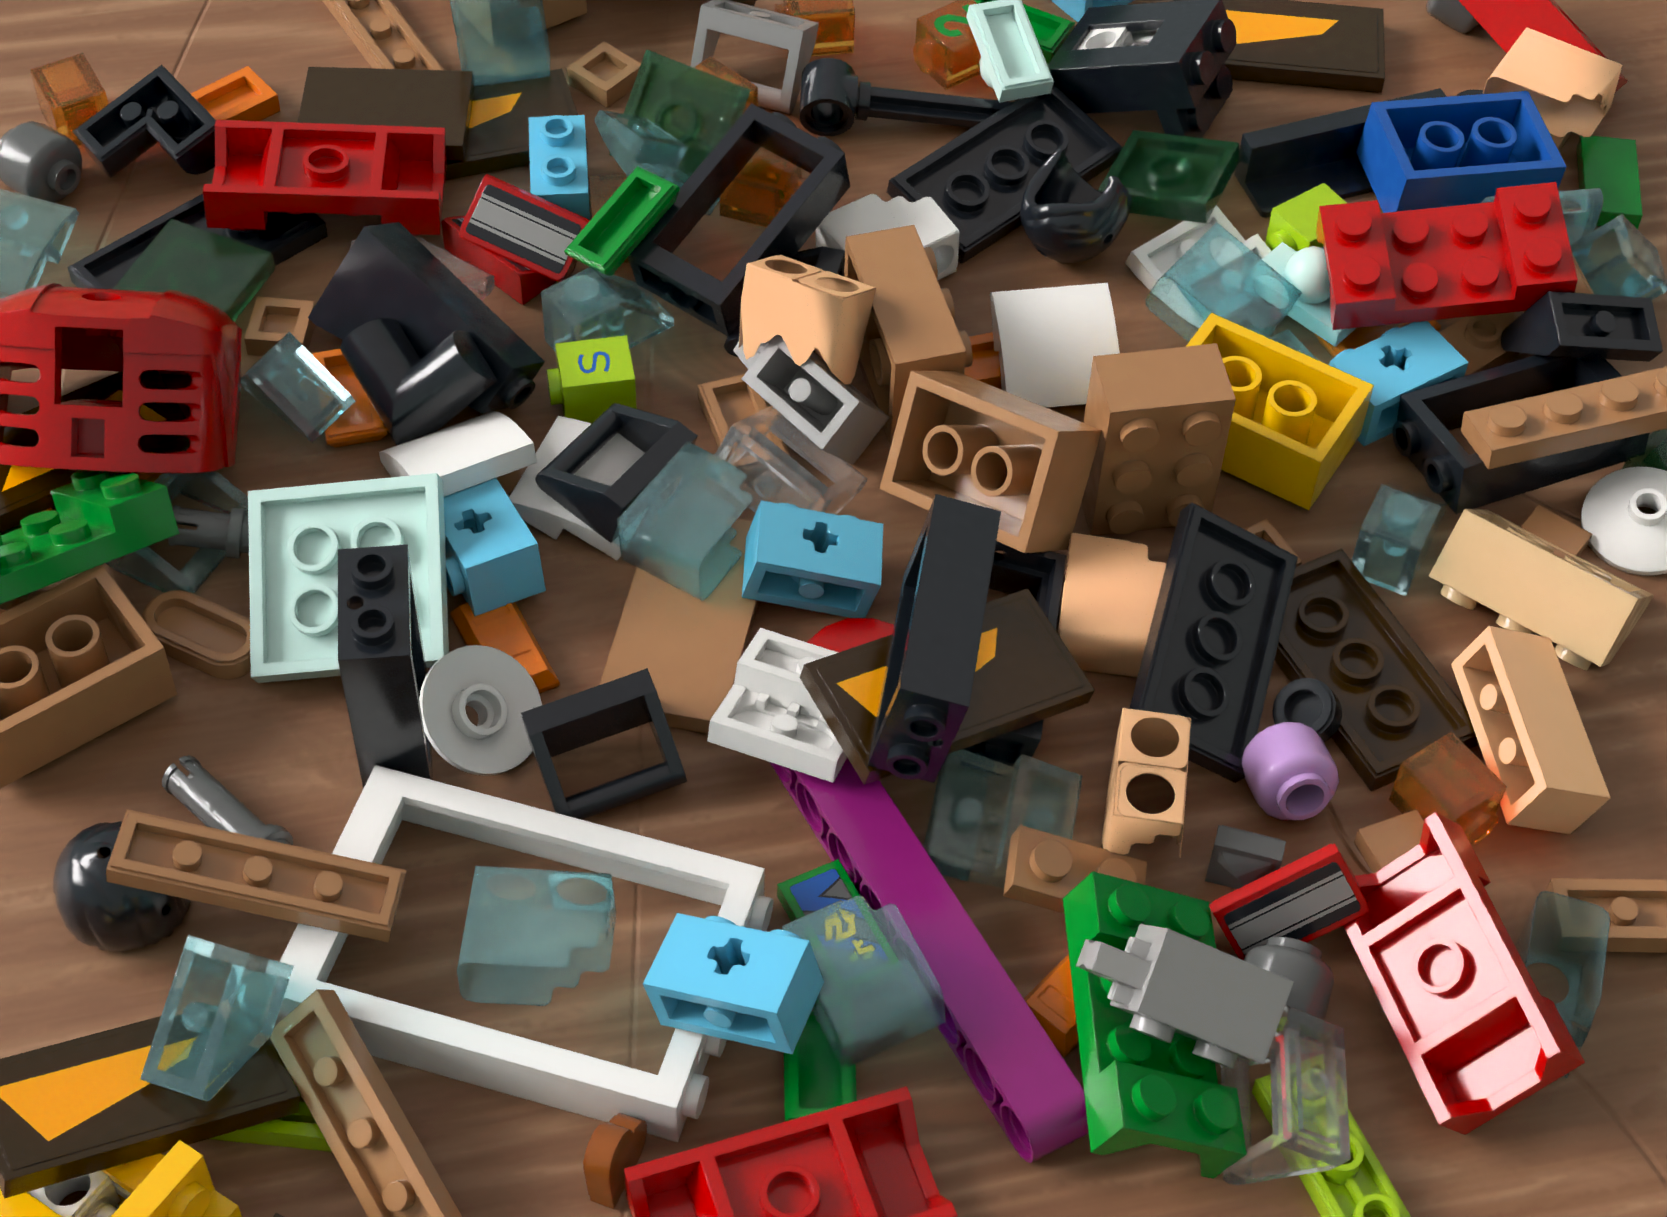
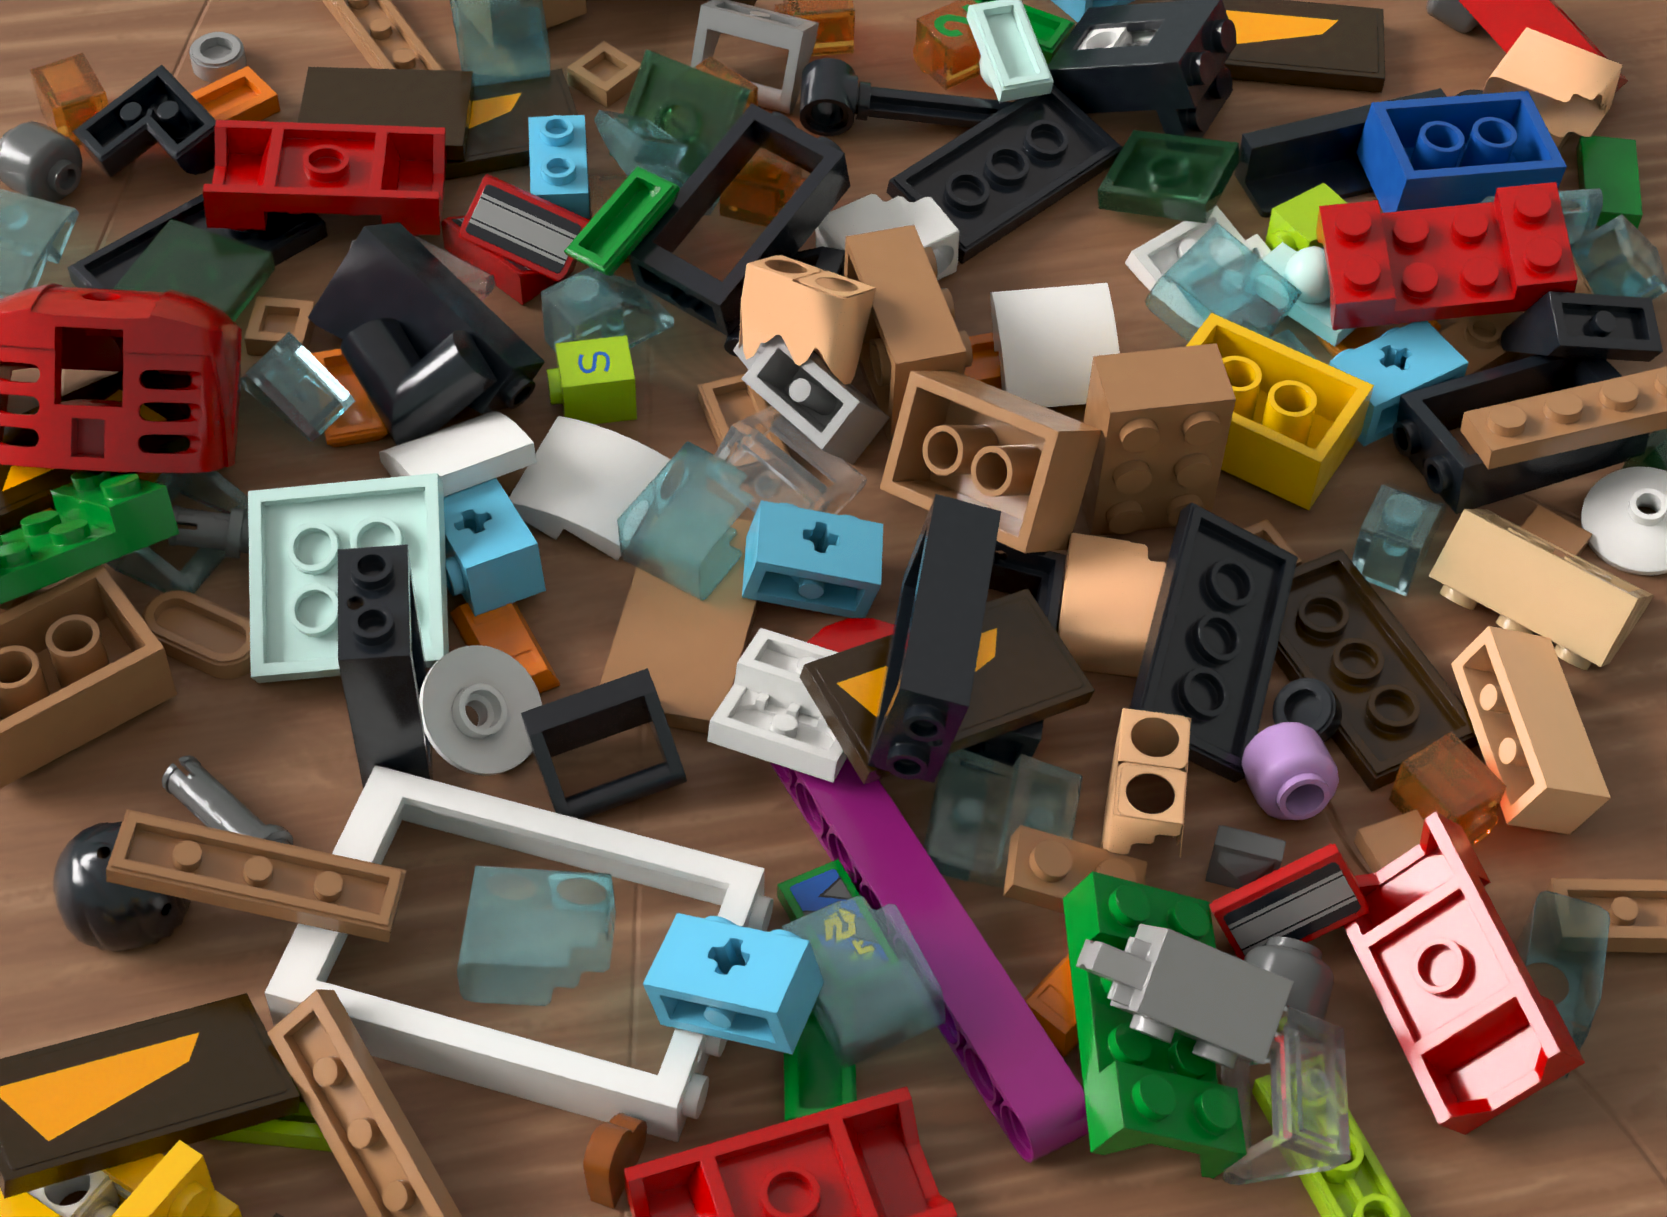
(214, 1017): clear light blue slope -> none
(217, 56): none -> light grey tile
(599, 503): black tile -> none
(1069, 216): black piece -> none

